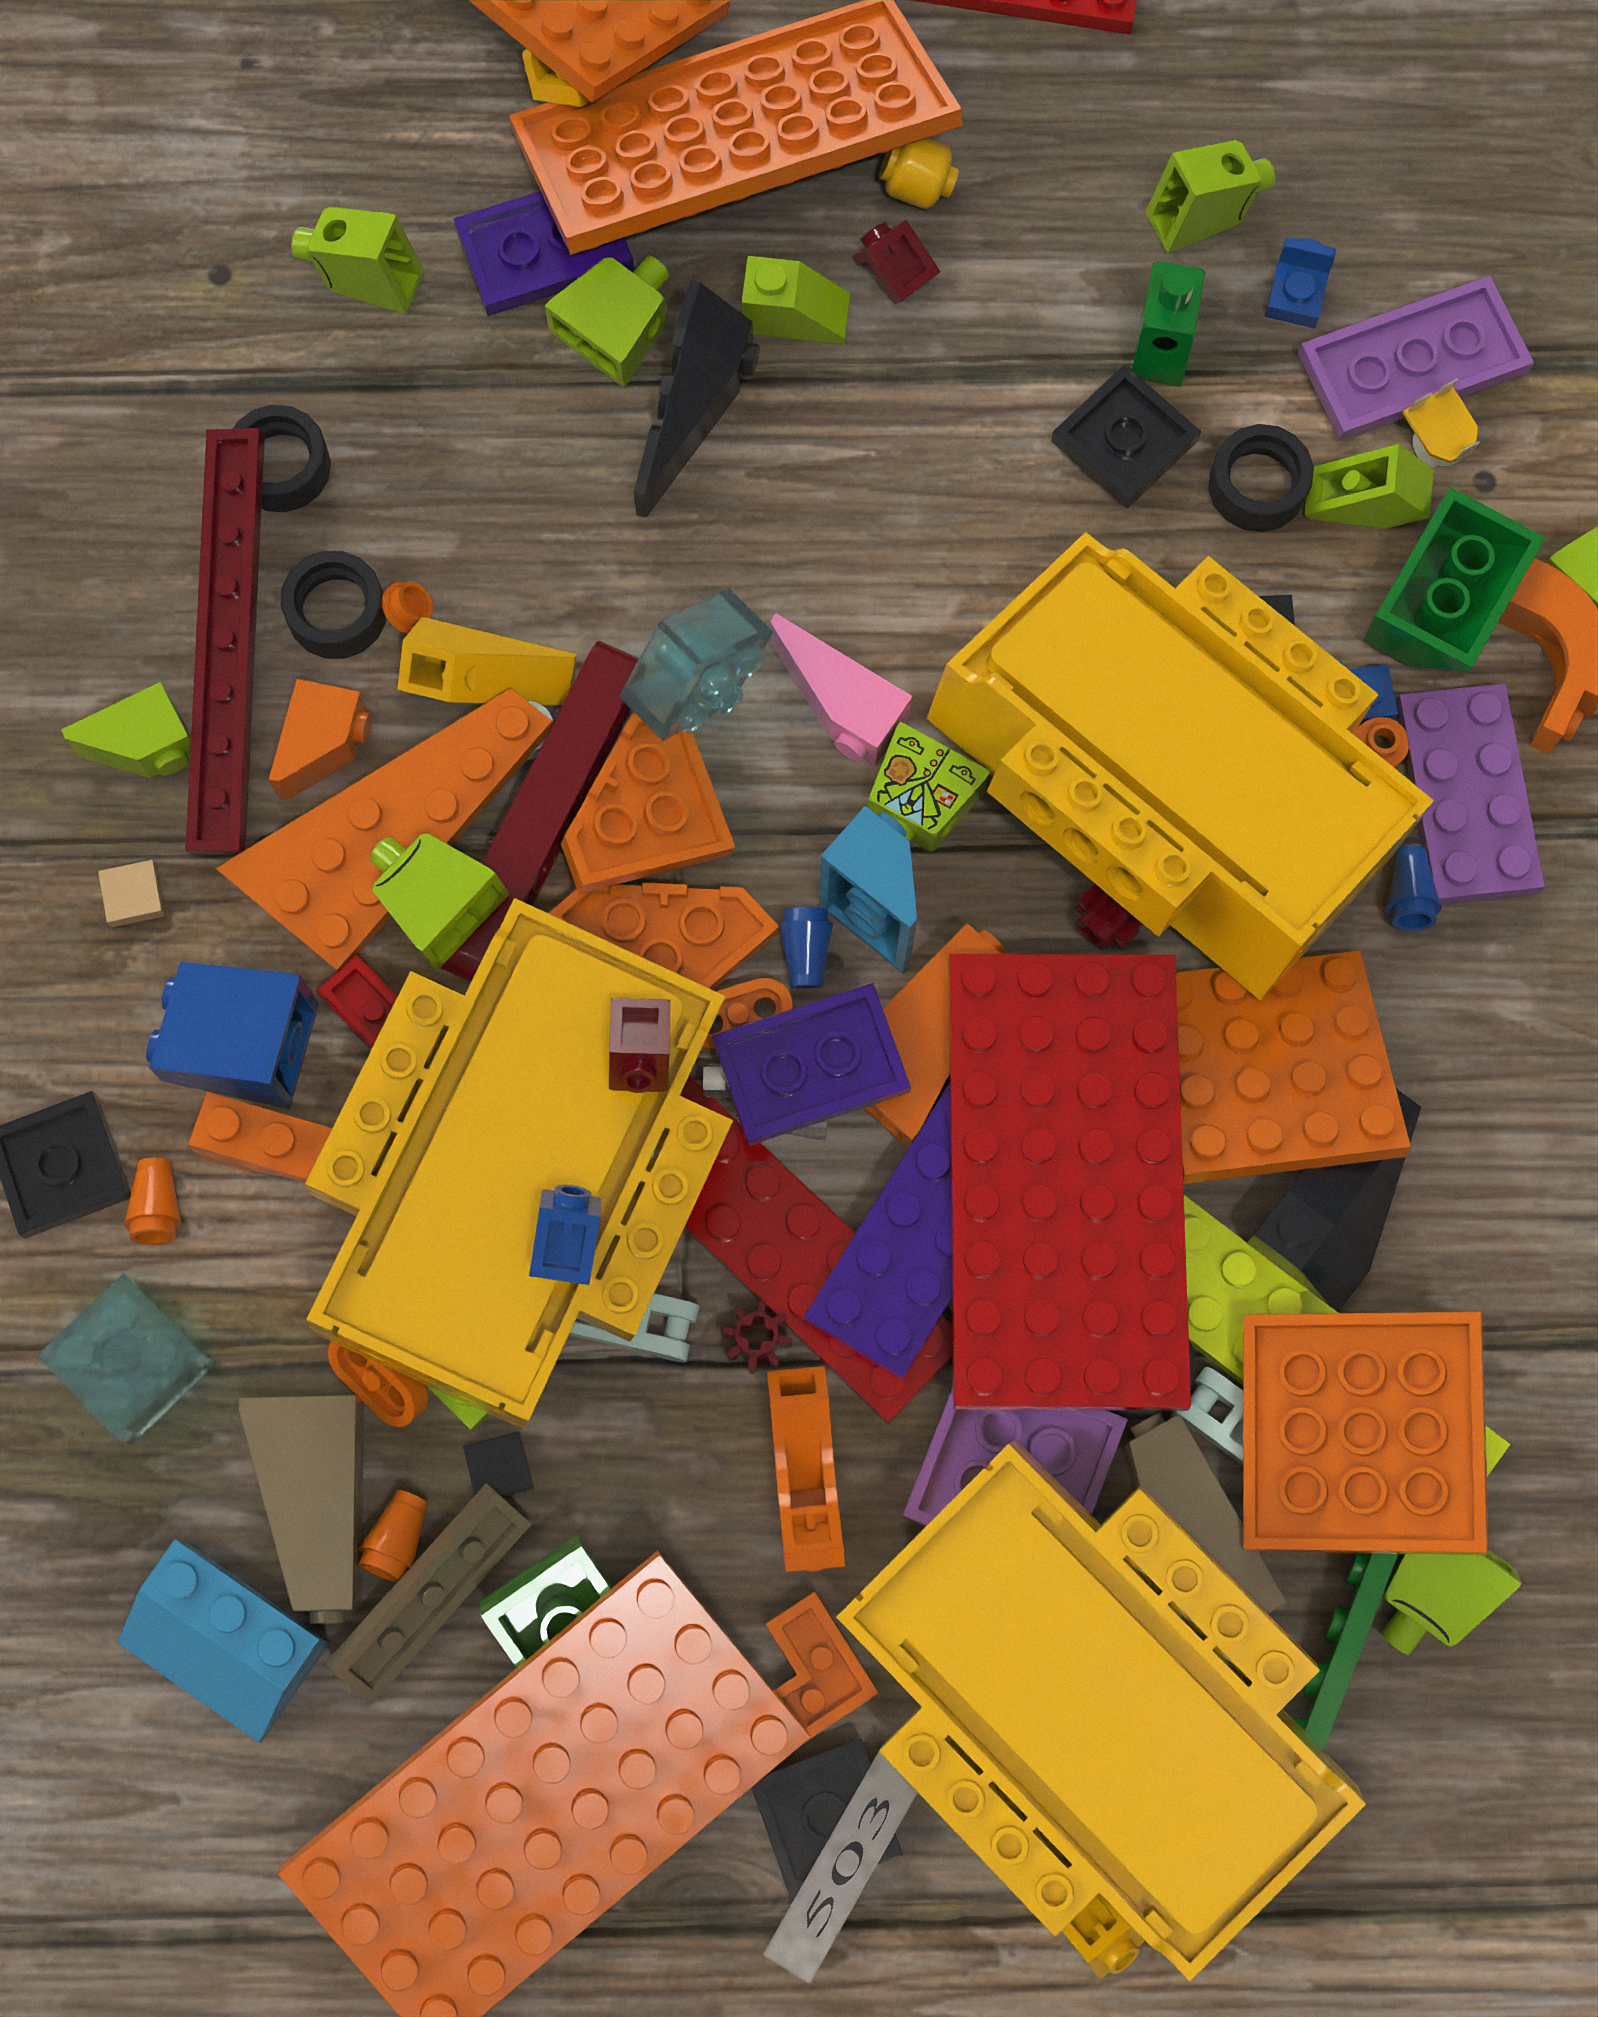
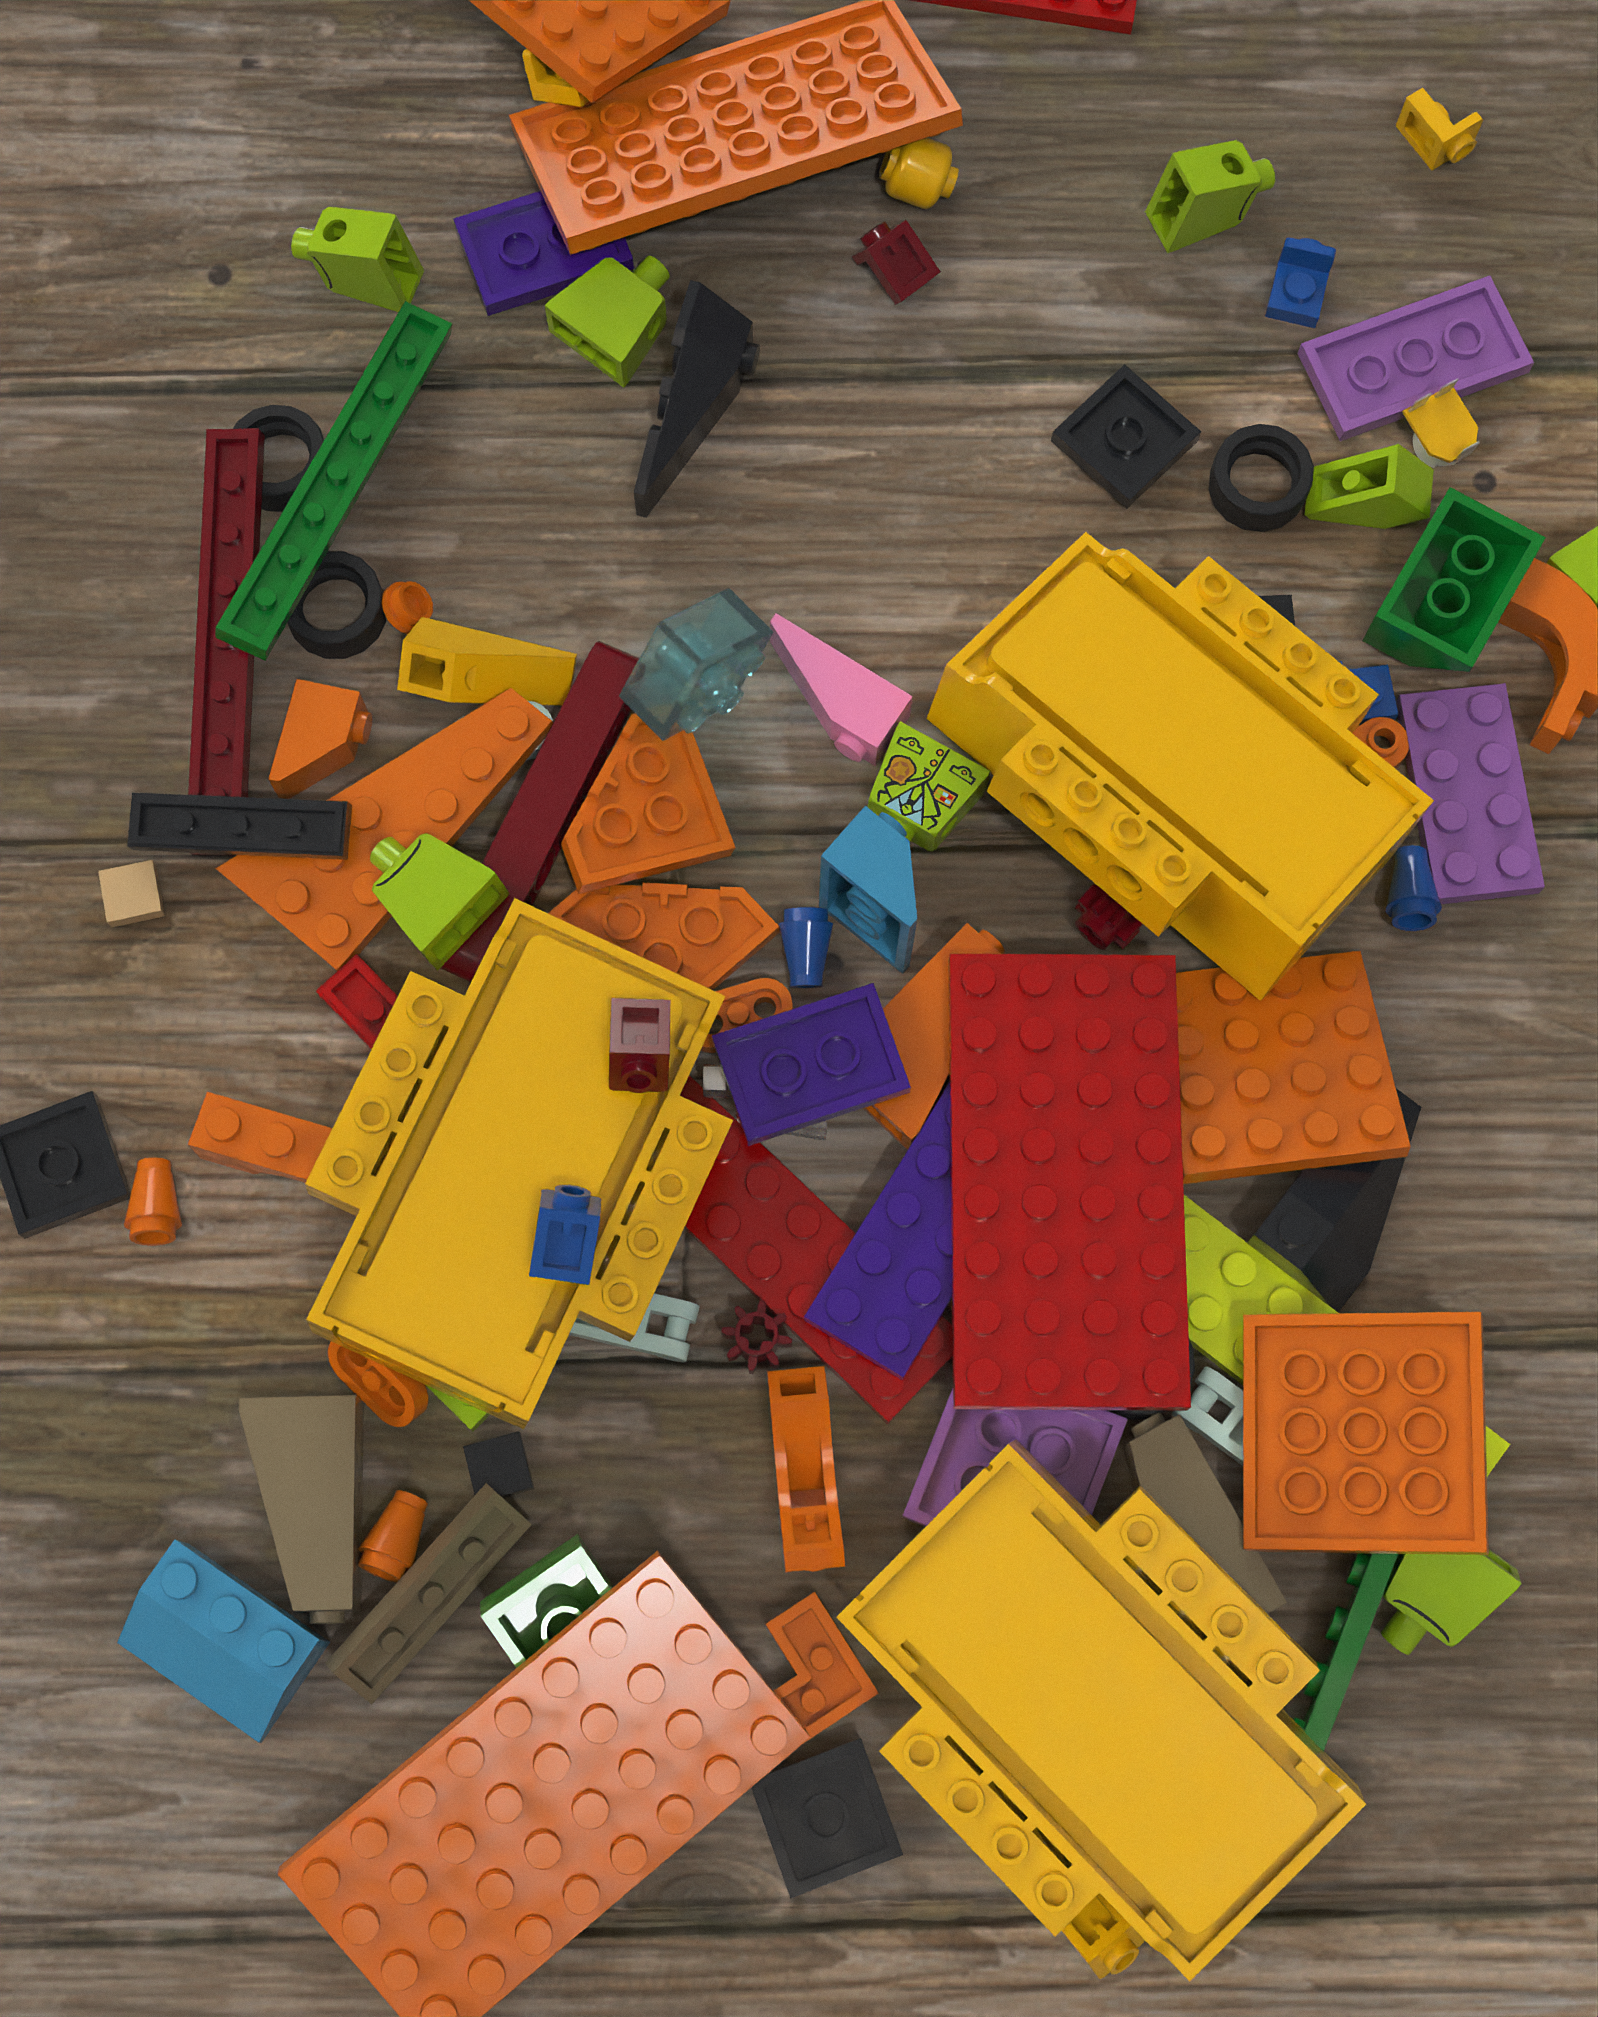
(126, 1359): clear light blue brick -> none
(134, 735): lime slope -> none
(234, 1032): blue slope -> none
(239, 825): none -> black tile
(333, 482): none -> green plate
(793, 301): lime slope -> none
(841, 1870): flat silver sticker -> none
(1172, 312): green torso -> none
(1431, 132): none -> yellow bracket

